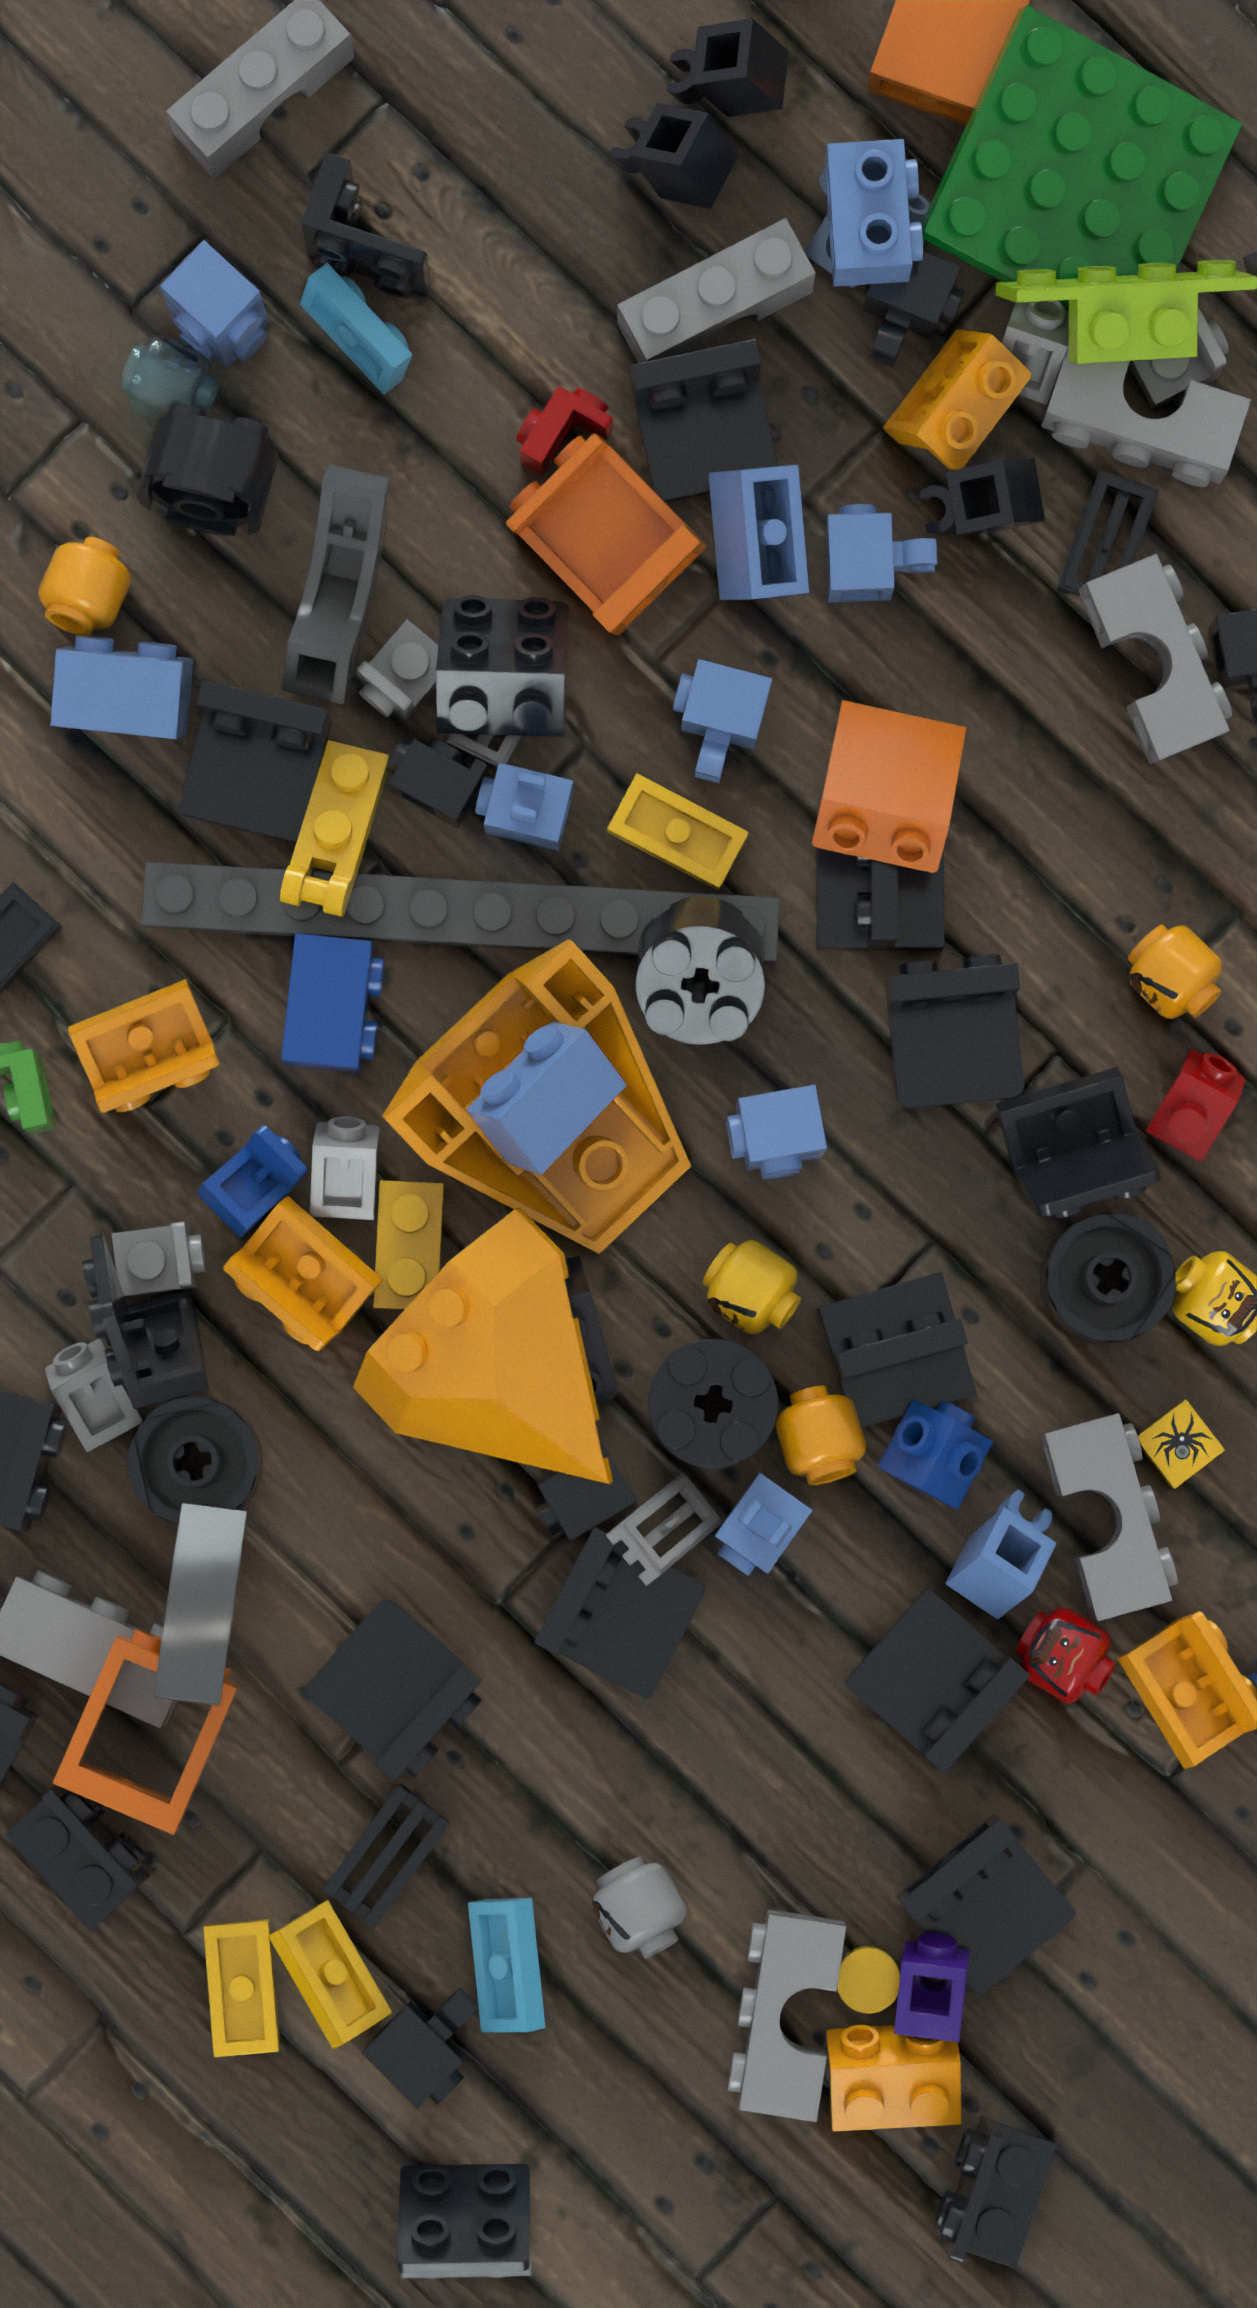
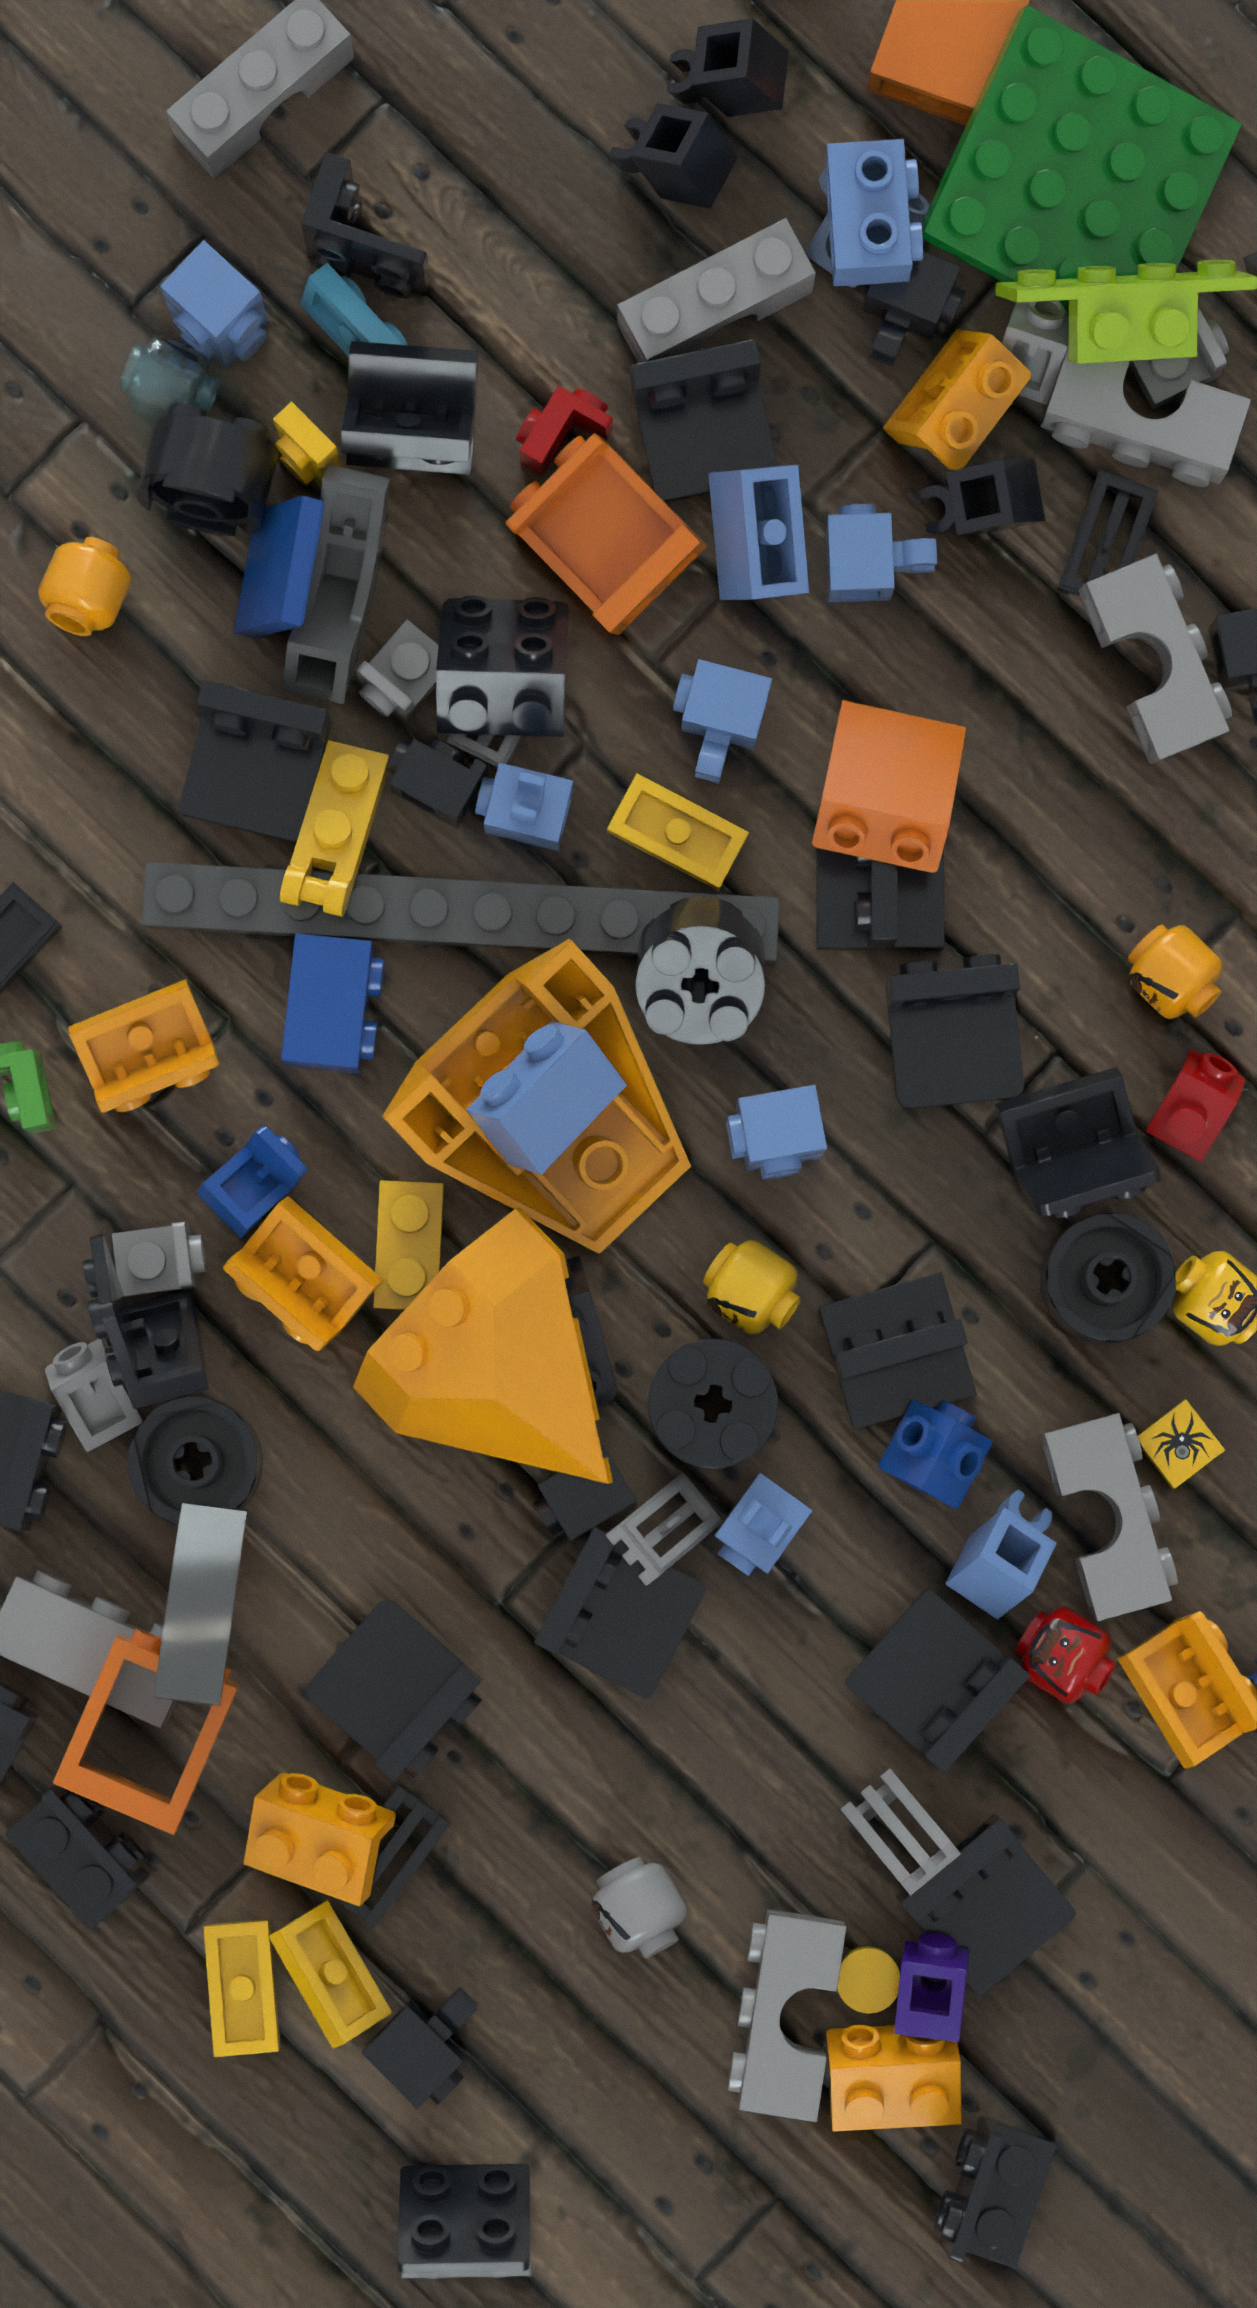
(122, 689): medium blue brick -> none
(279, 568): none -> blue tile
(303, 446): none -> yellow plate
(317, 1836): none -> light orange bracket
(344, 1169): light grey bracket -> none
(410, 408): none -> black bracket
(506, 1965): medium azure plate -> none
(820, 1435): light orange head -> none
(877, 1803): none -> light grey tile

